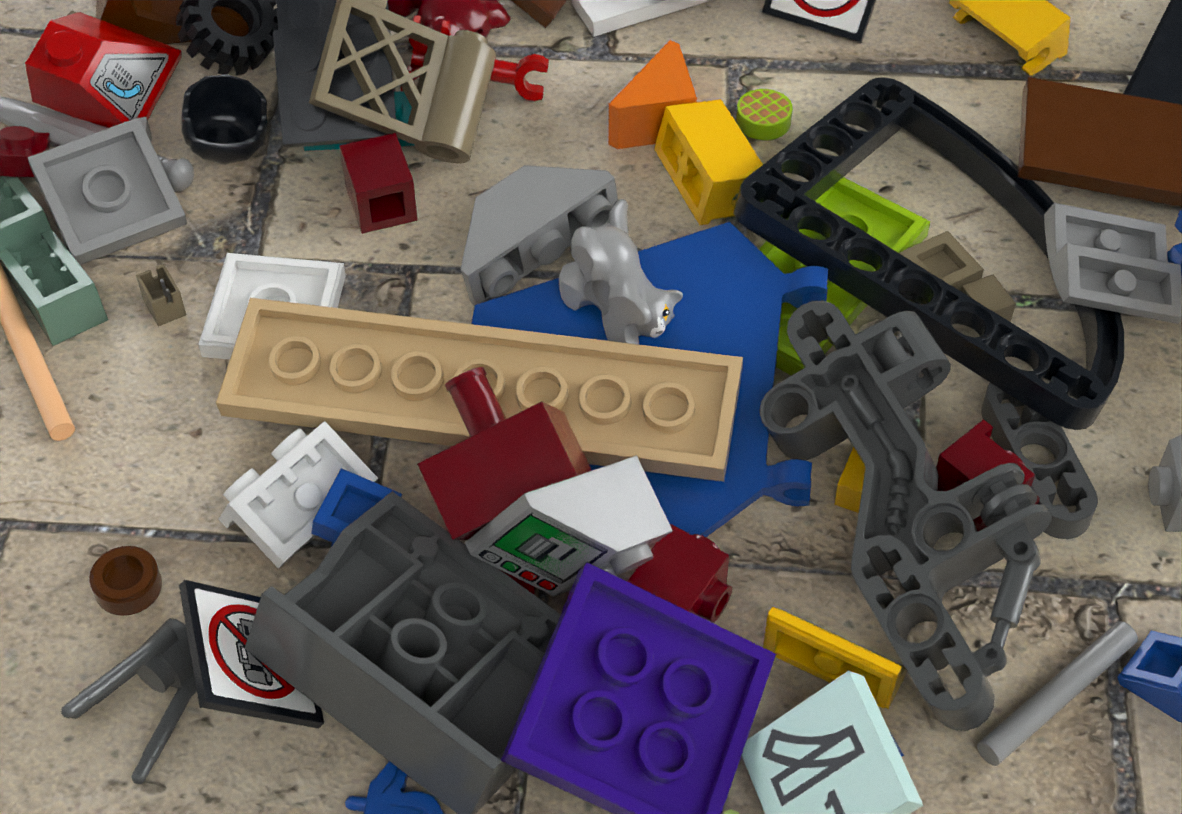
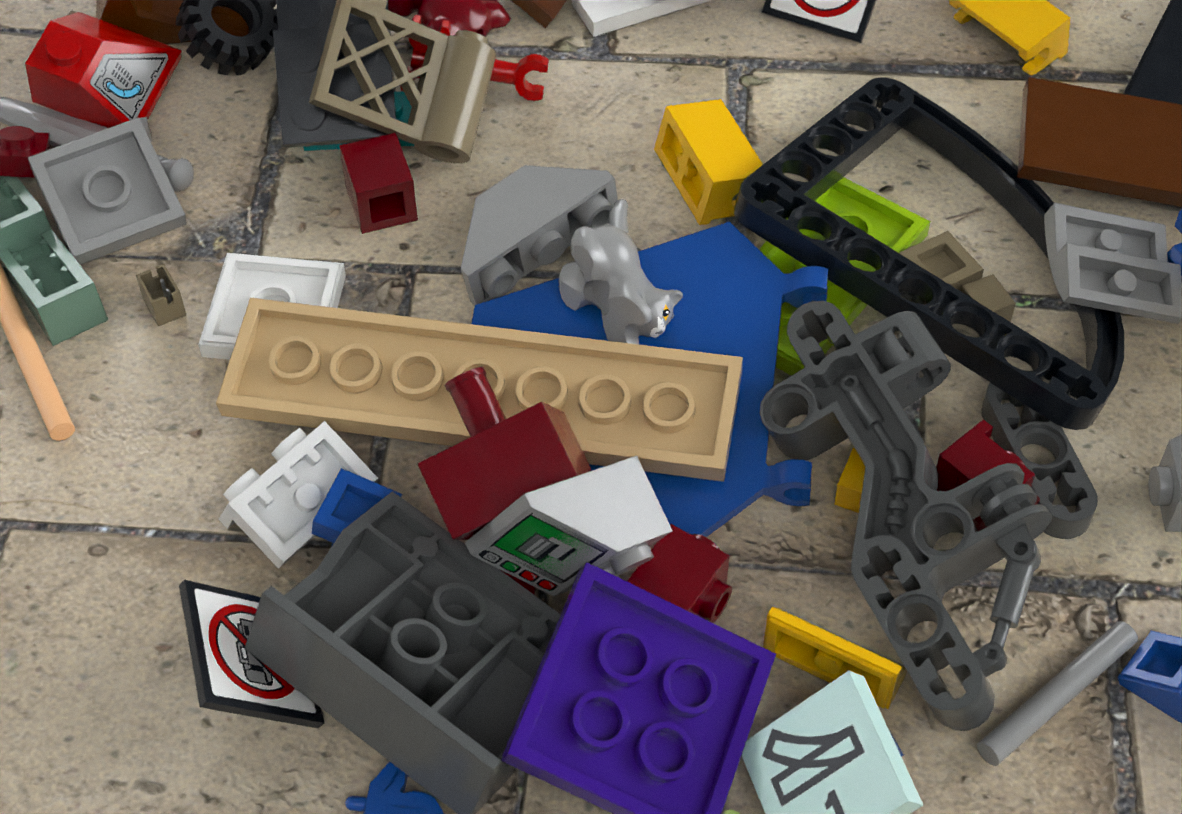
(125, 580): reddish brown tile -> none
(161, 664): dark grey plant -> none
(224, 118): black hair -> none
(640, 106): orange slope -> none
(764, 114): lime tile -> none

